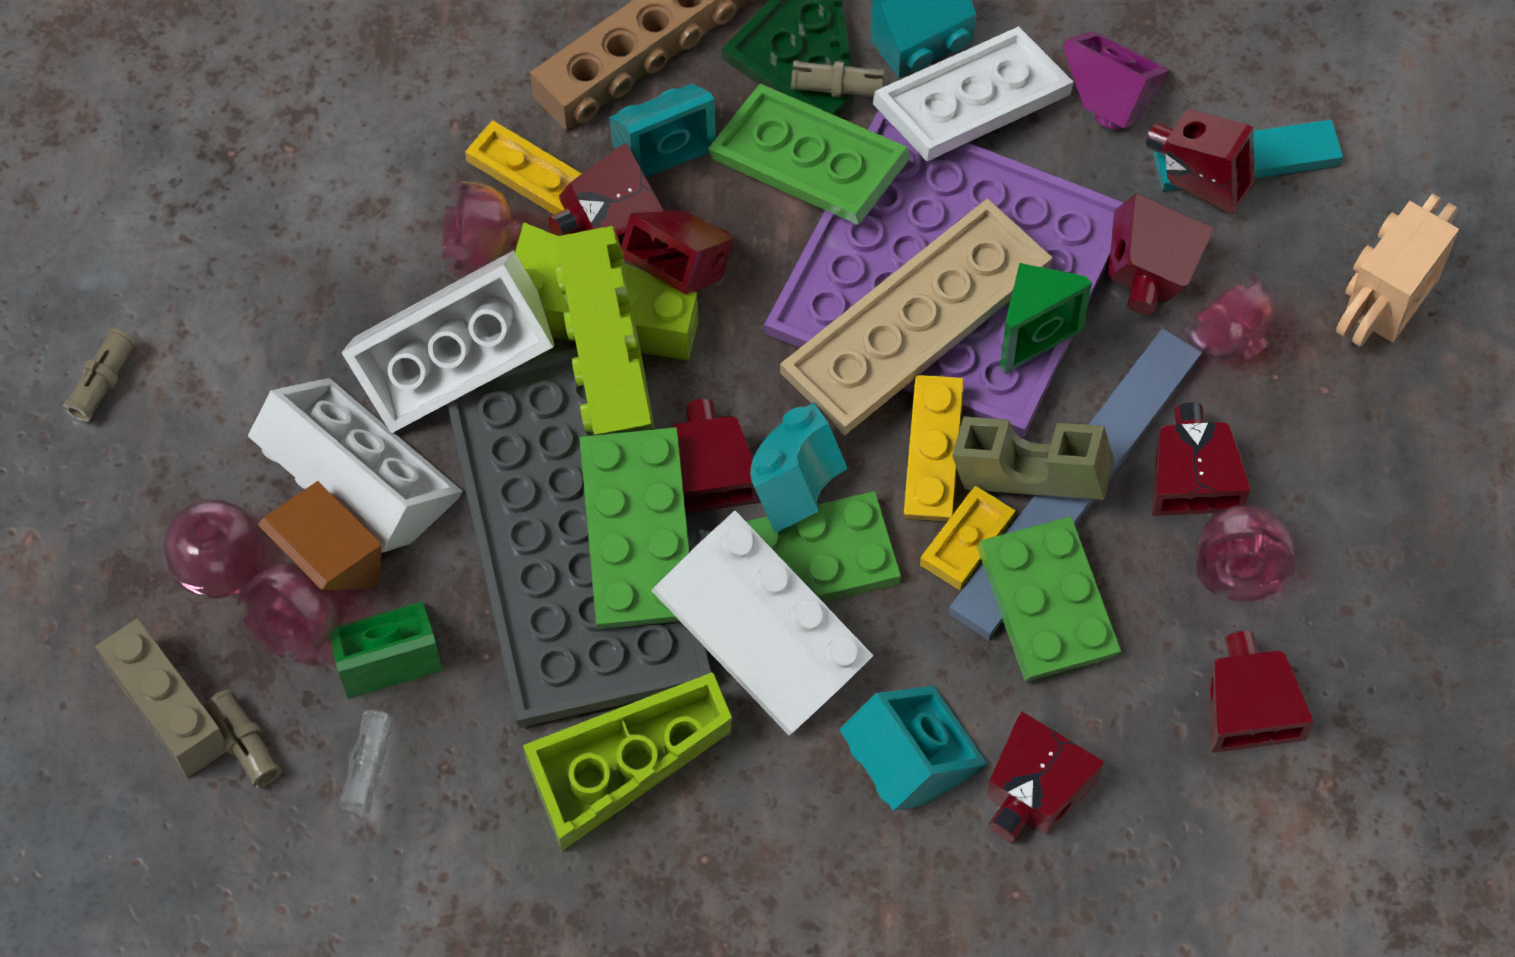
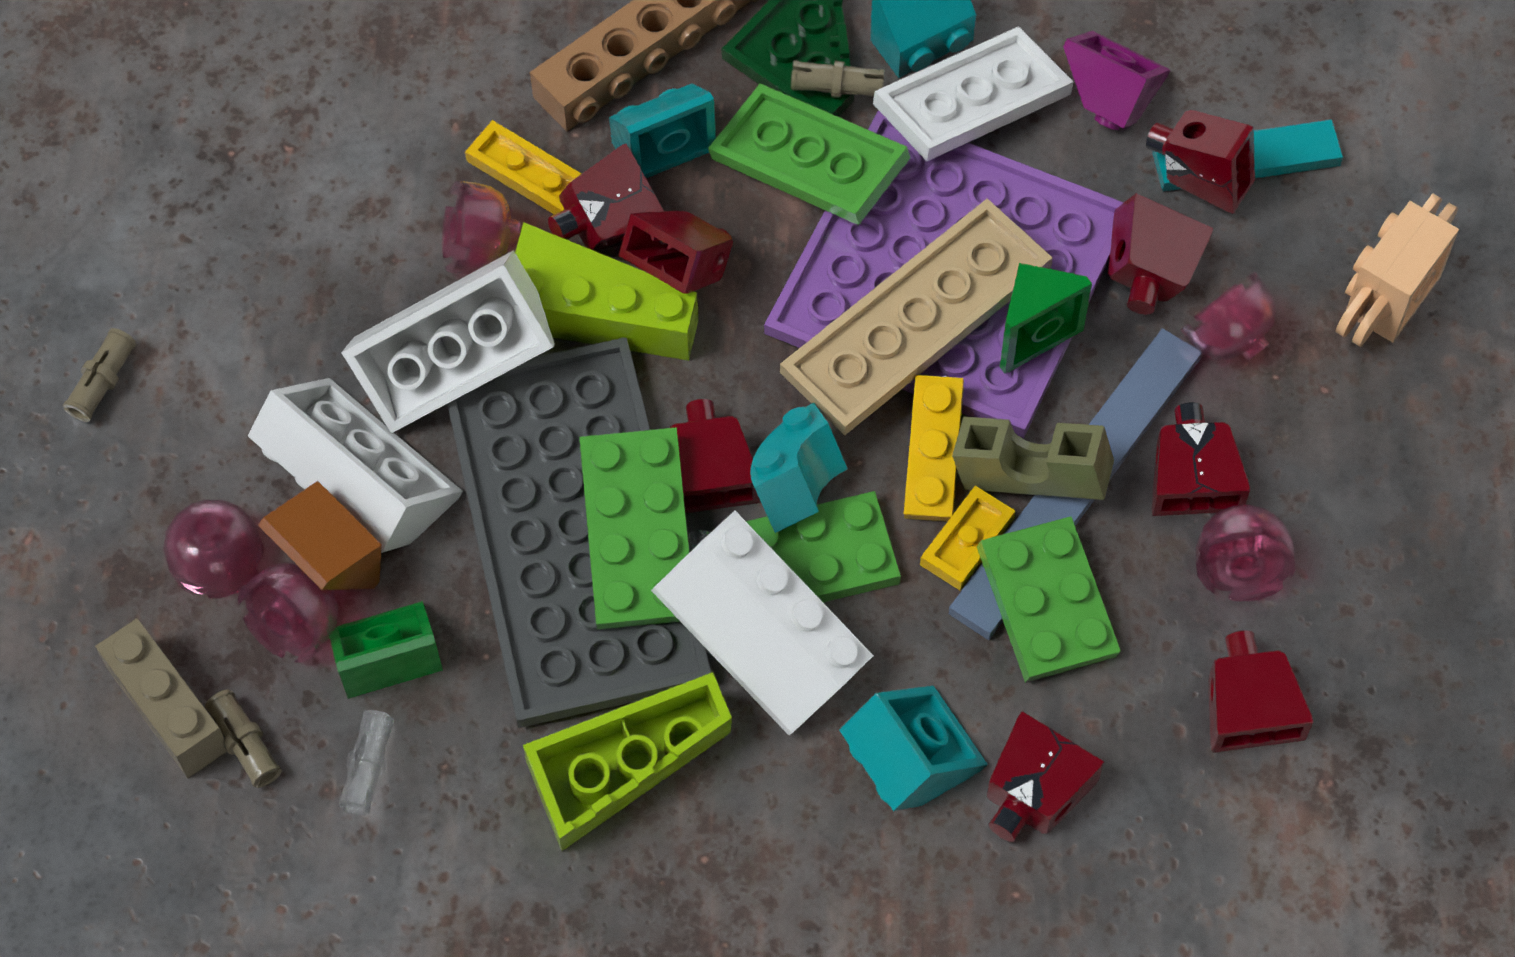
(604, 332): lime wedge -> none

